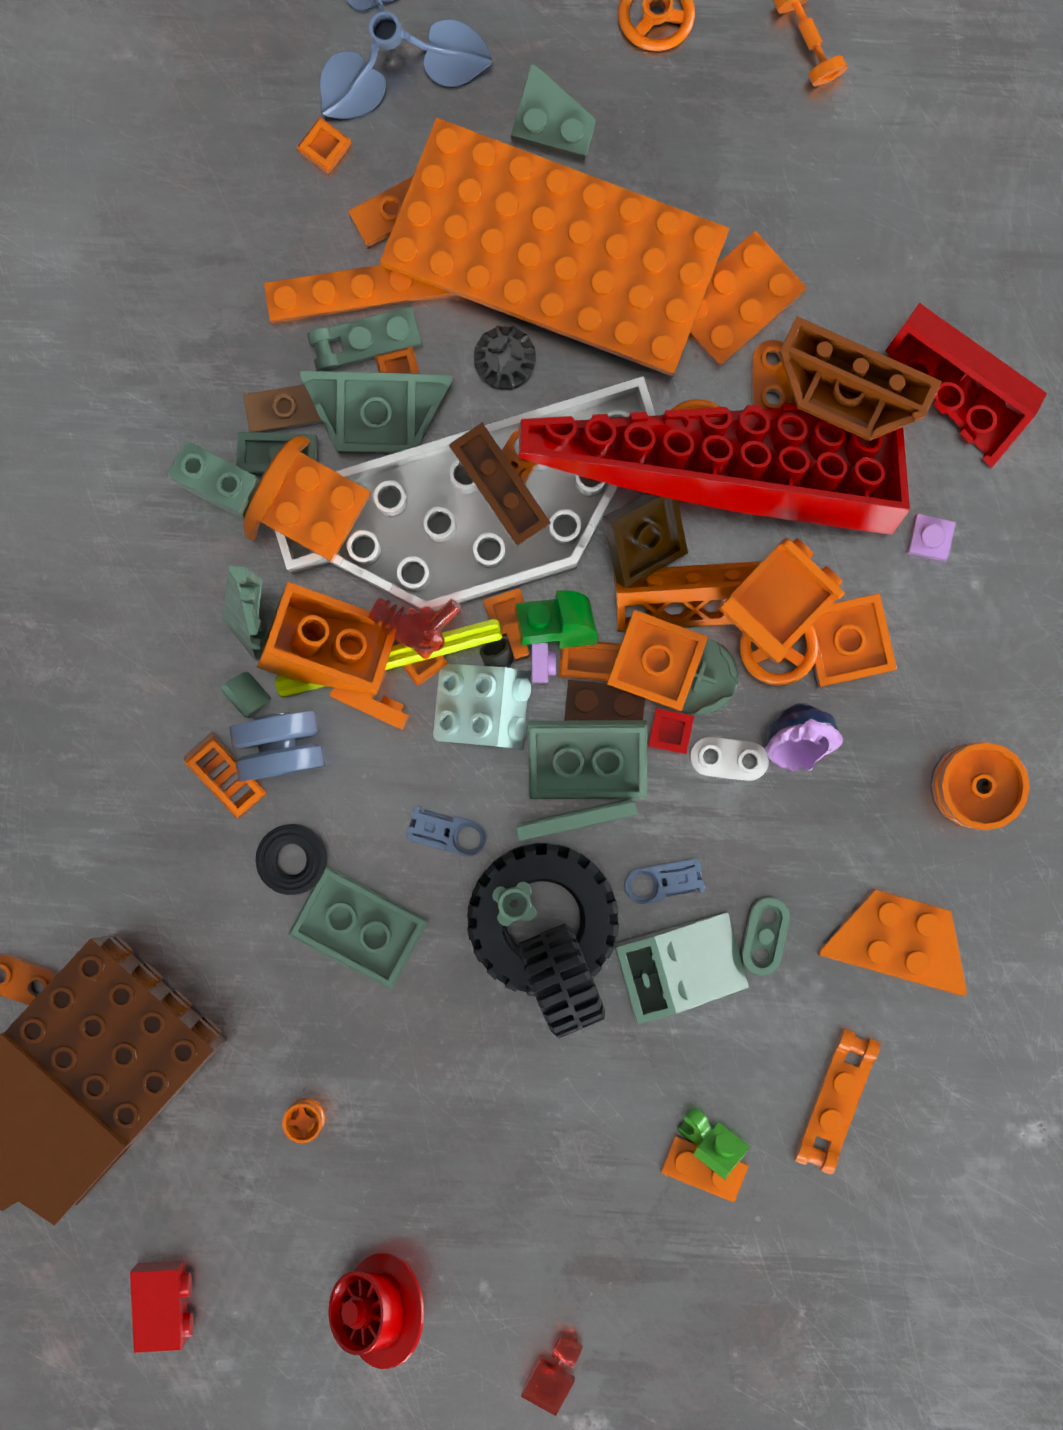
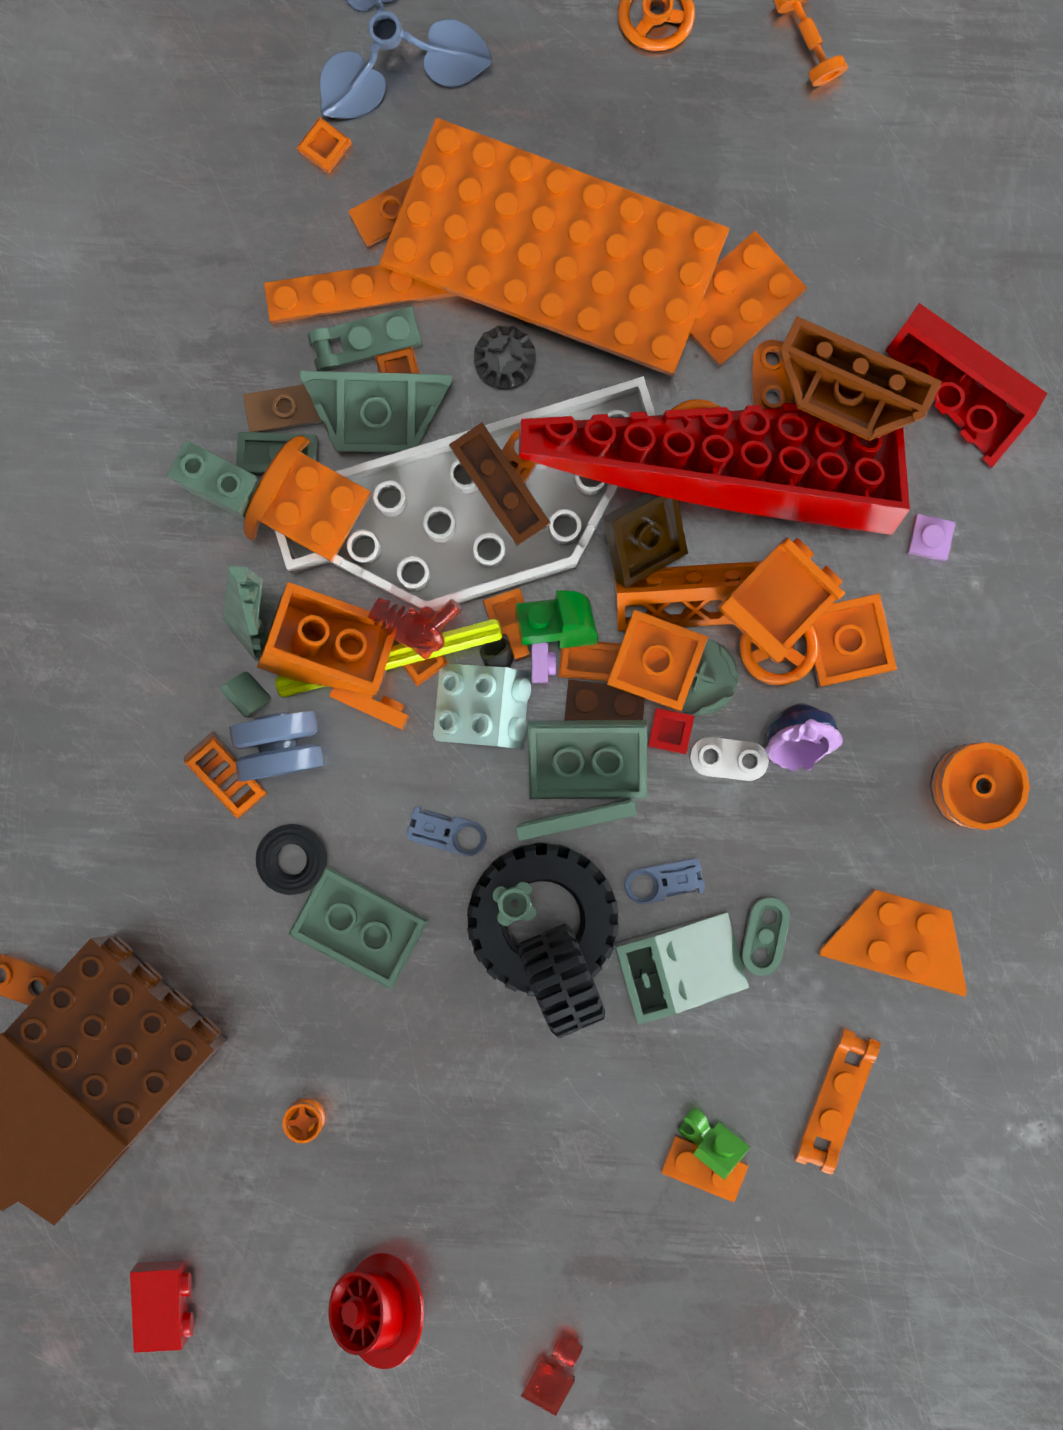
(552, 118): sand green wing -> none

